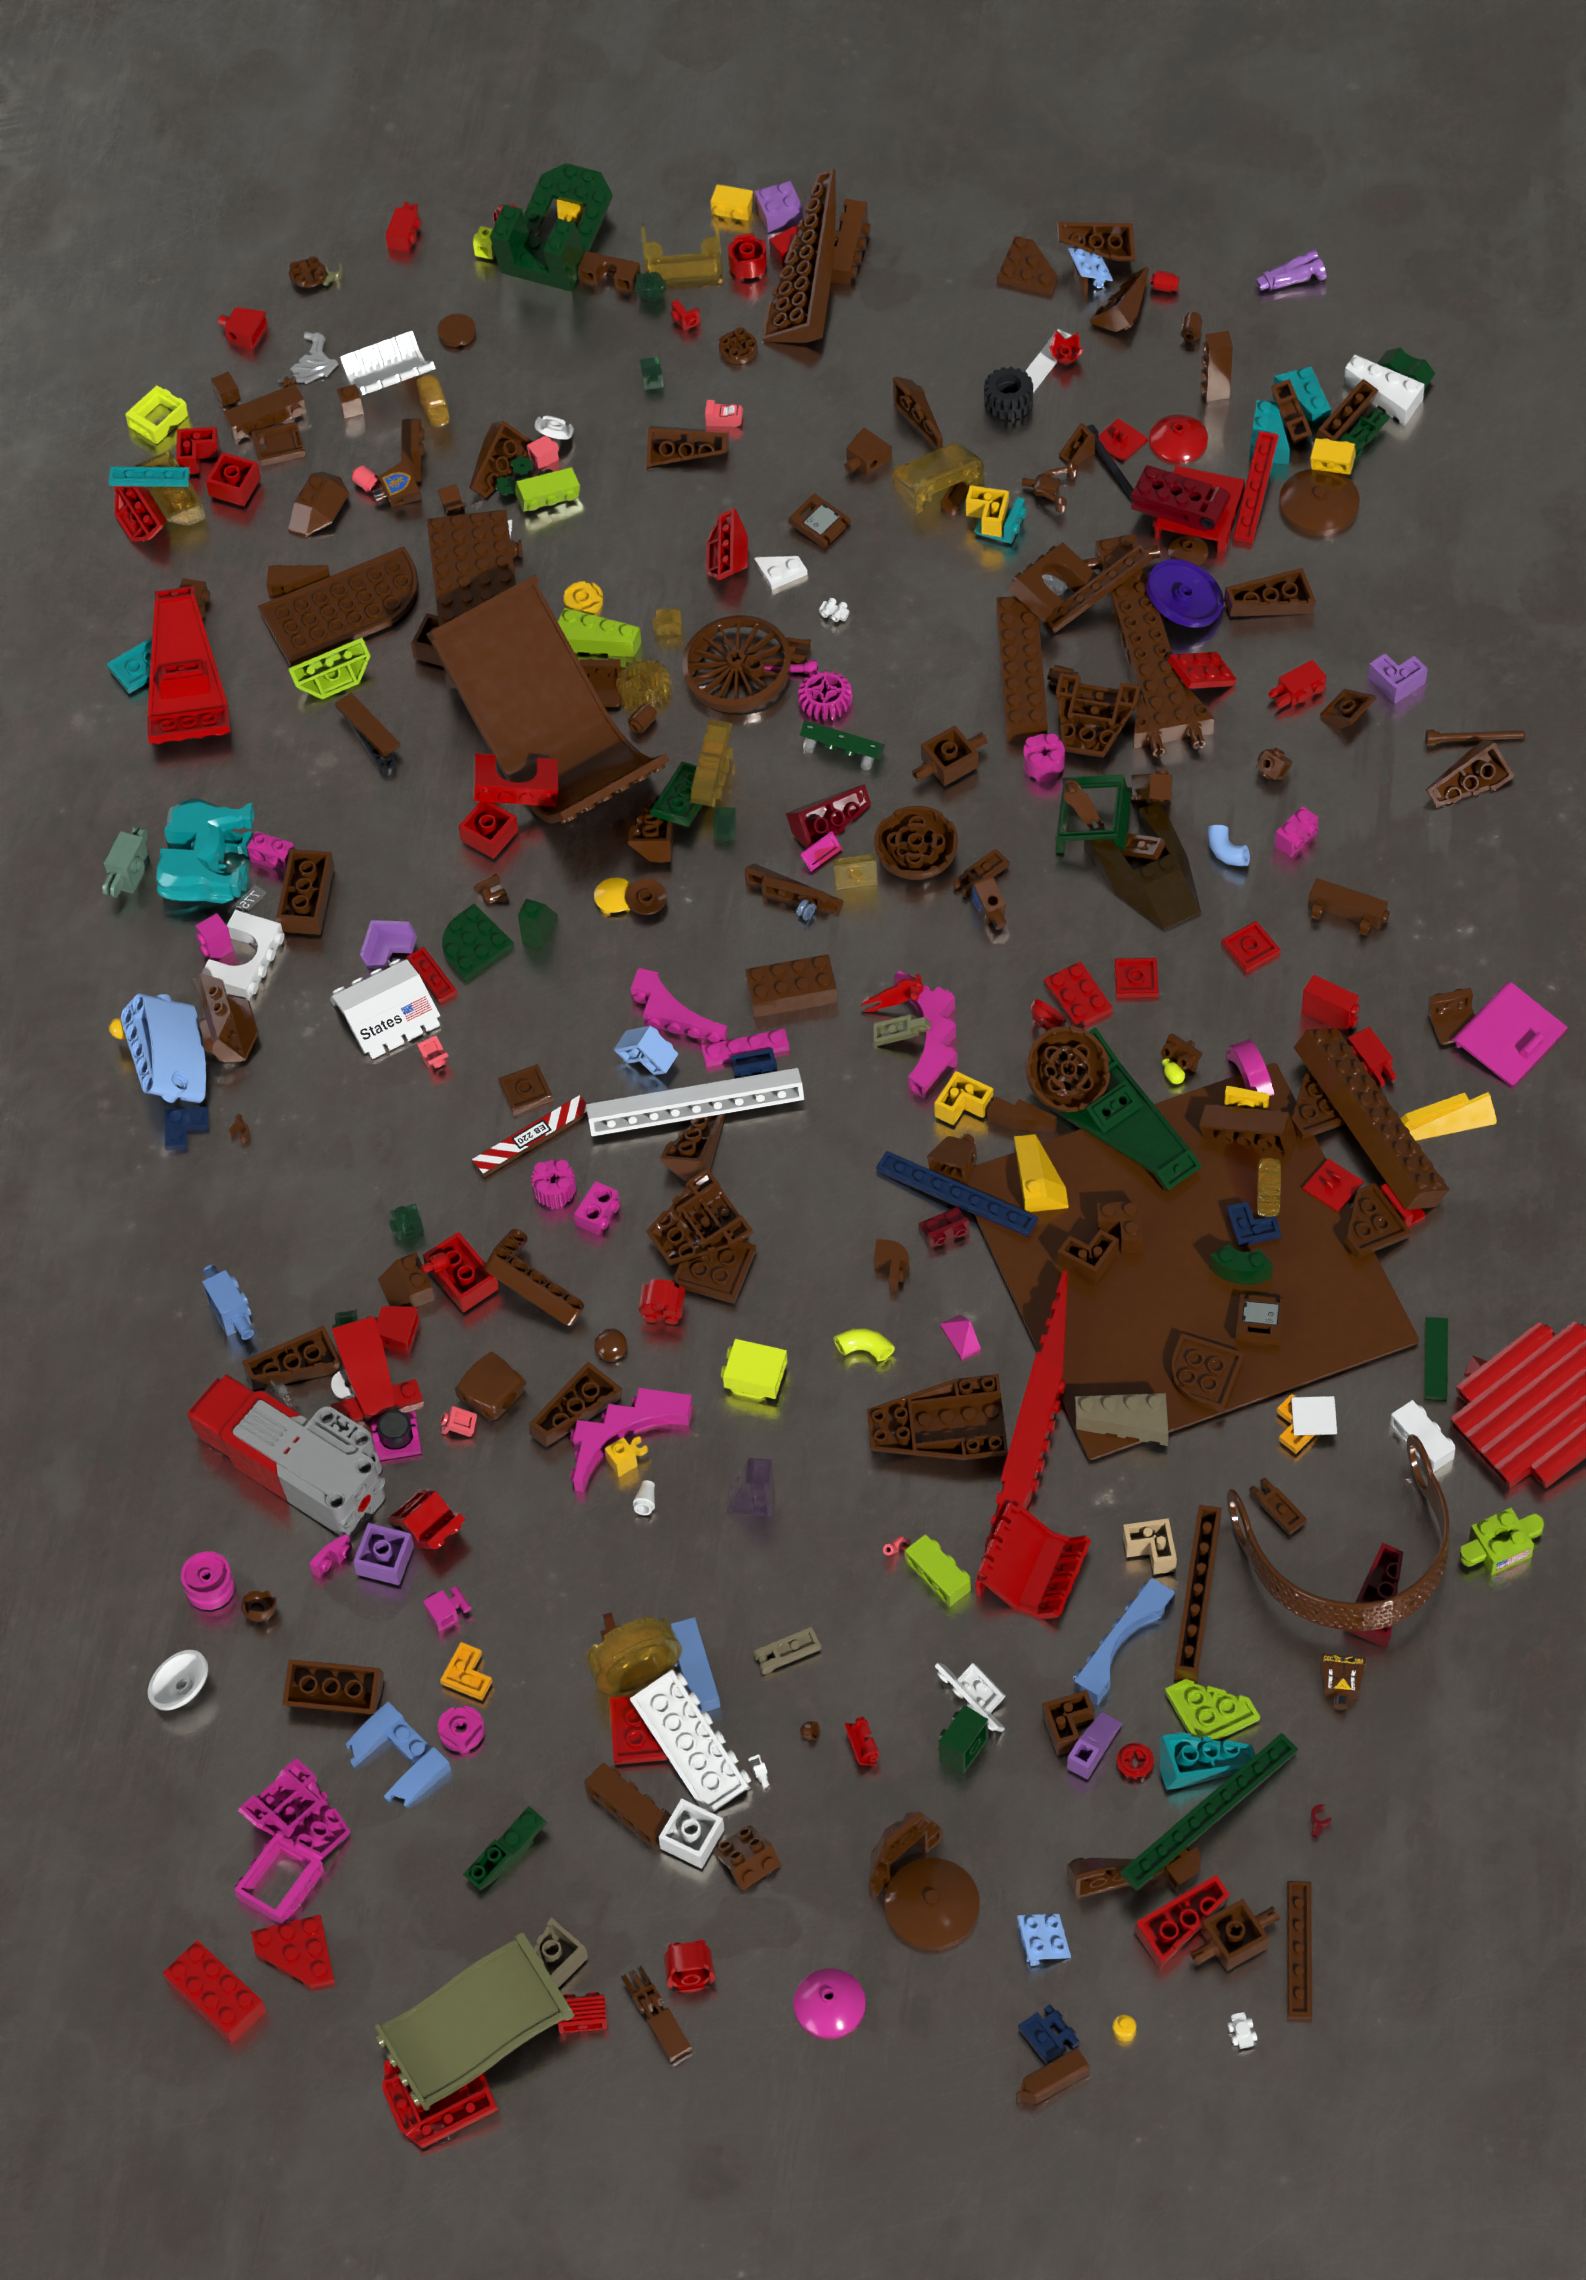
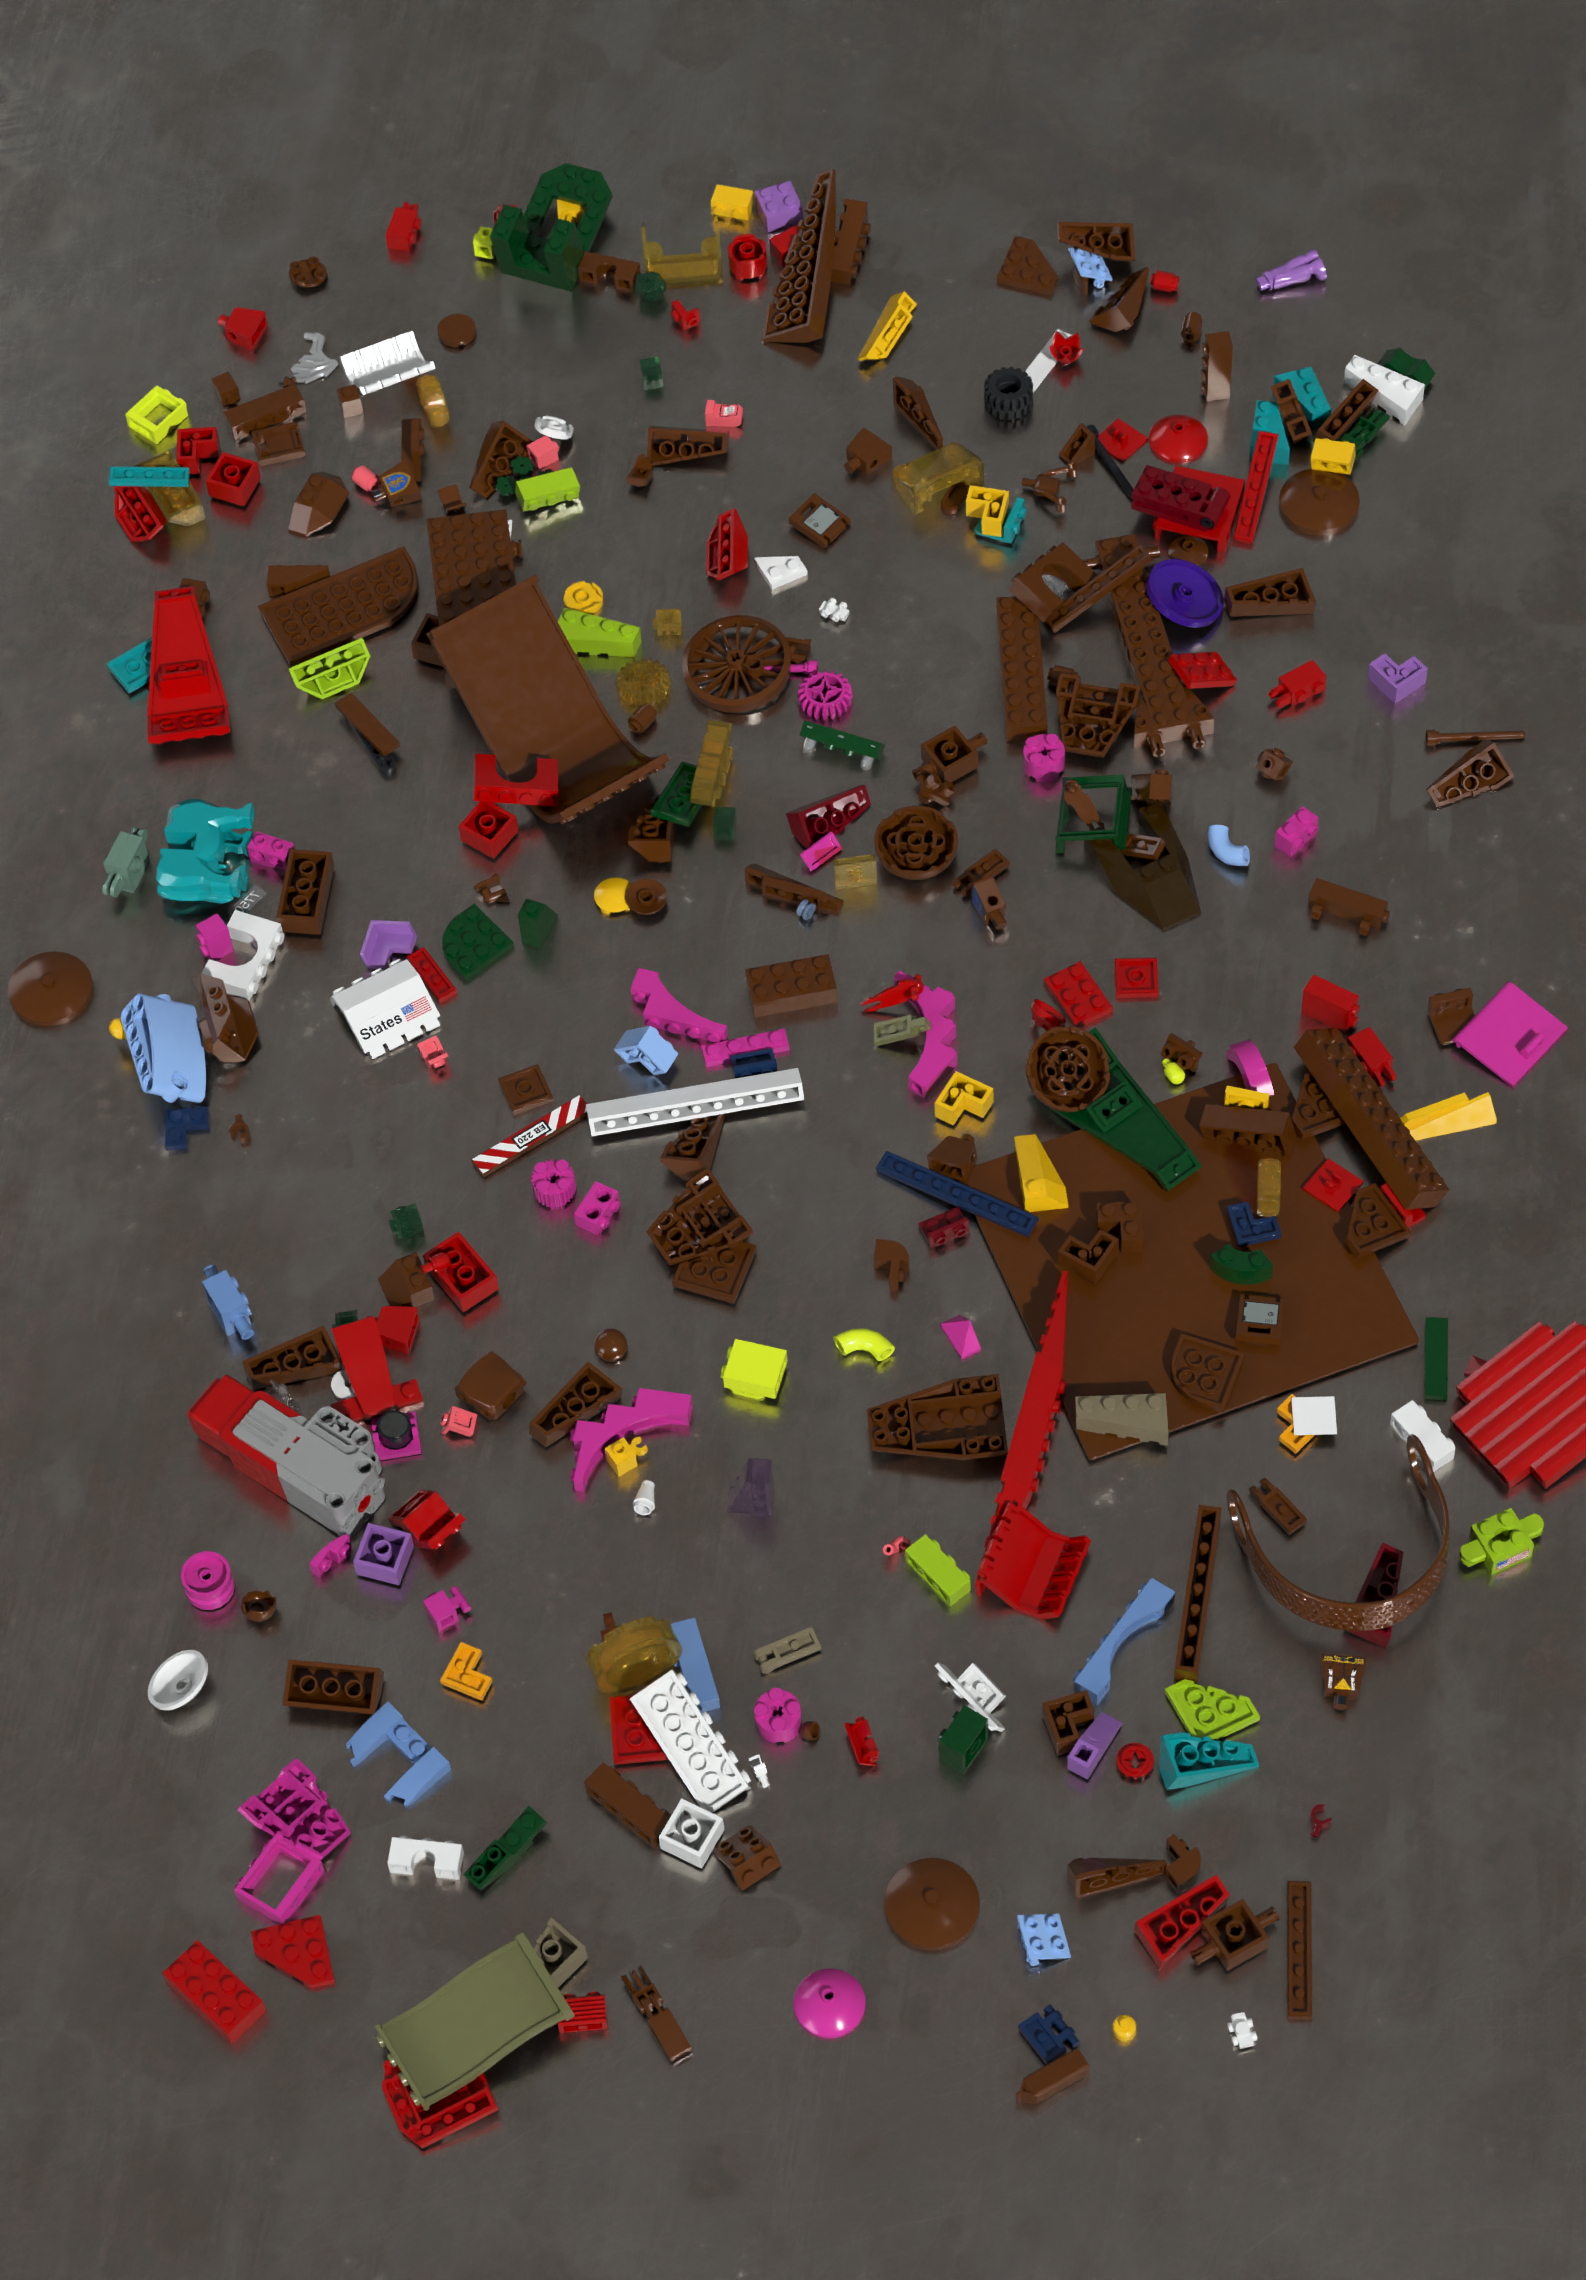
(50, 988): none -> reddish brown dish
(333, 276): olive piece -> none
(407, 1852): none -> white arch
(465, 1740): dark pink plate -> none
(529, 1282): reddish brown beam -> none
(603, 679): reddish brown bracket -> none
(641, 472): none -> reddish brown plate
(661, 1301): red brick -> none
(689, 1965): red brick -> none
(738, 346): reddish brown tile -> none
(778, 1716): none -> dark pink brick
(888, 327): none -> yellow wedge
(895, 1841): reddish brown wedge -> none
(933, 790): none -> reddish brown hips
(1020, 1116): reddish brown slope -> none
(1152, 1539): tan brick -> none
(1208, 1812): dark green plate -> none
(1250, 946): red tile -> none
(1347, 708): reddish brown slope -> none

